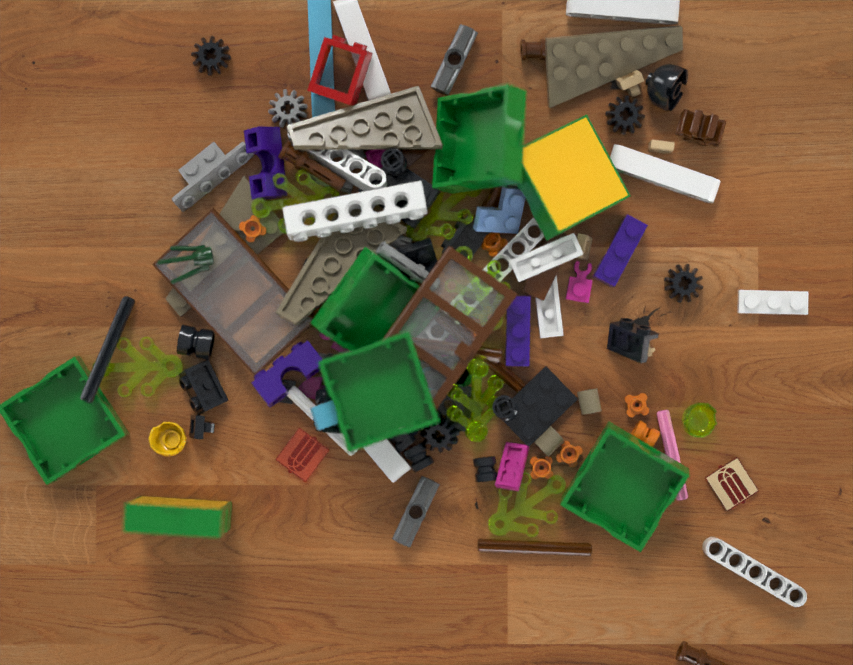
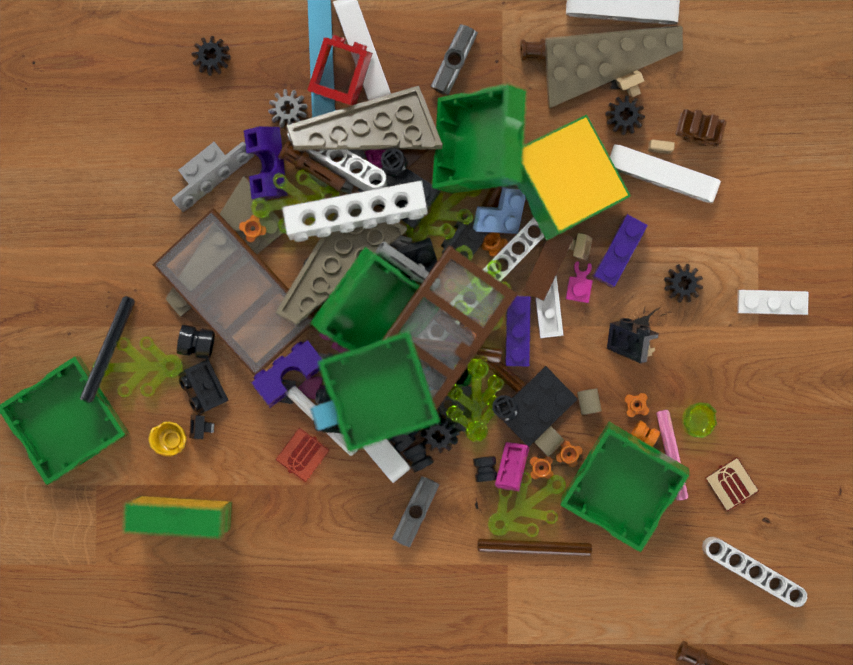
(202, 256): dark green plant -> none
(546, 257): white plate -> none
(665, 86): black cylinder -> none

